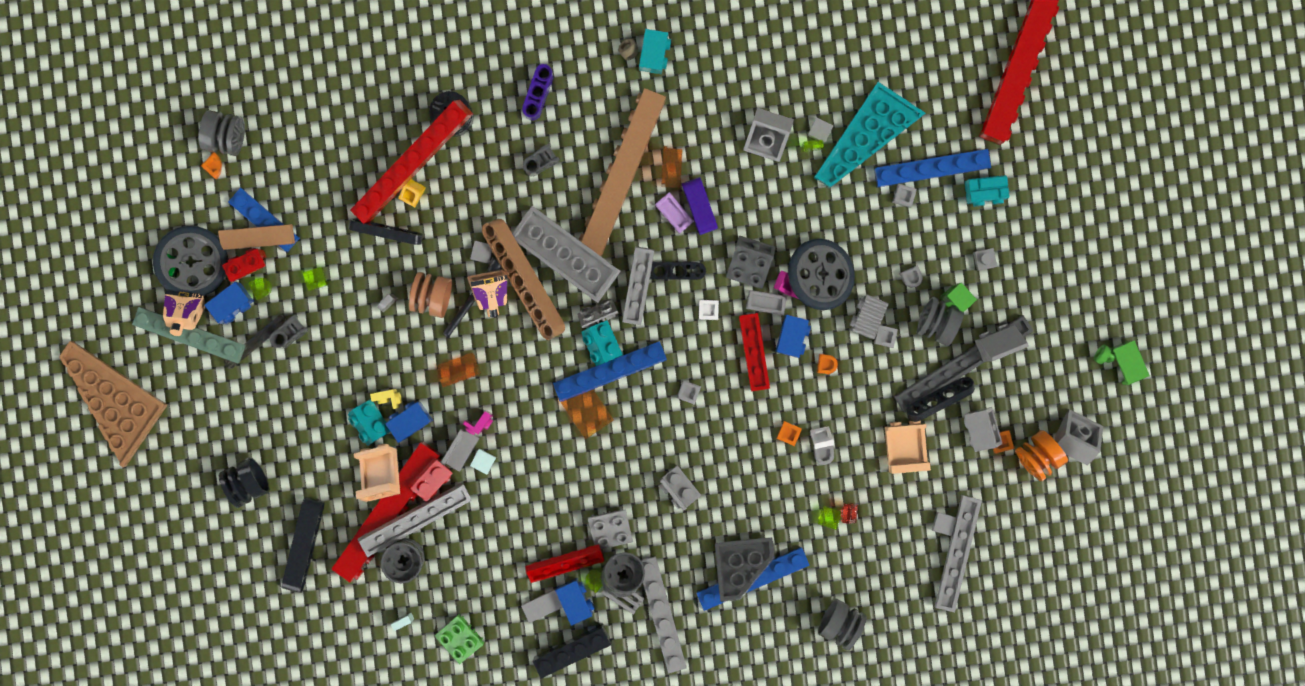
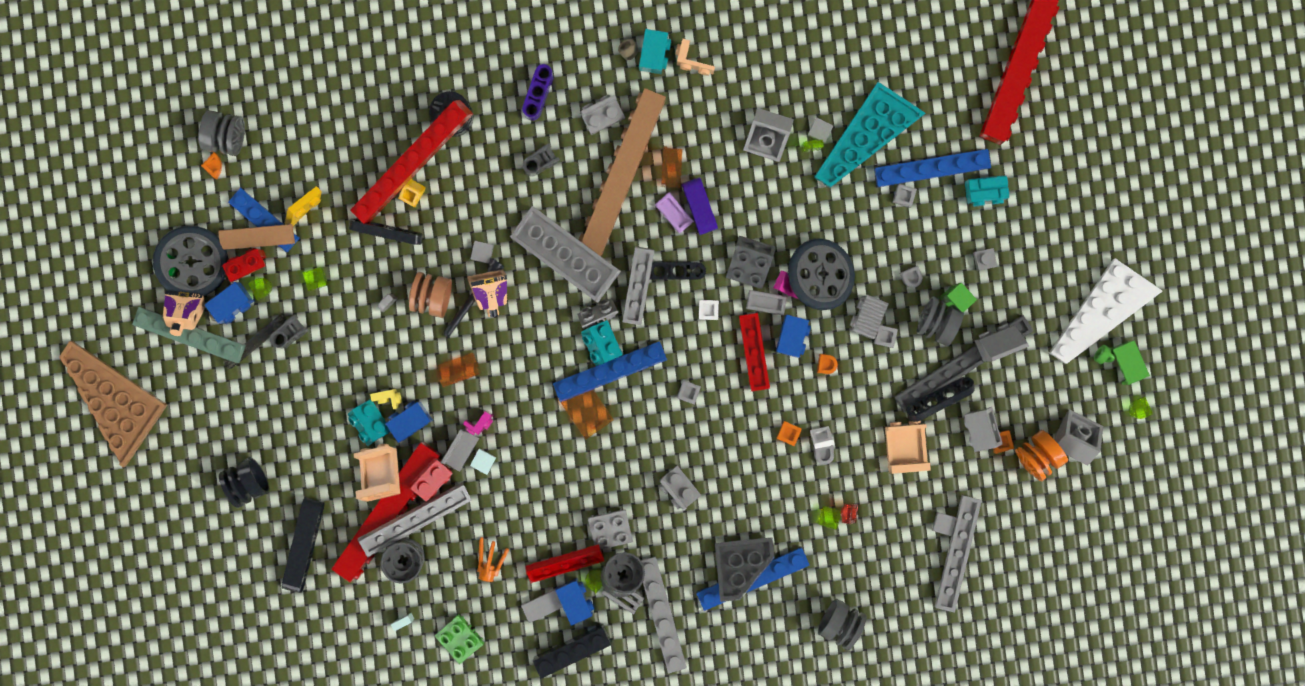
(302, 206): none -> yellow wing
(488, 570): none -> orange plant
(523, 278): medium nougat beam -> none
(602, 114): none -> light grey bracket
(681, 51): none -> light nougat bracket
(1109, 303): none -> white wing
(1140, 408): none -> clear neon green tile

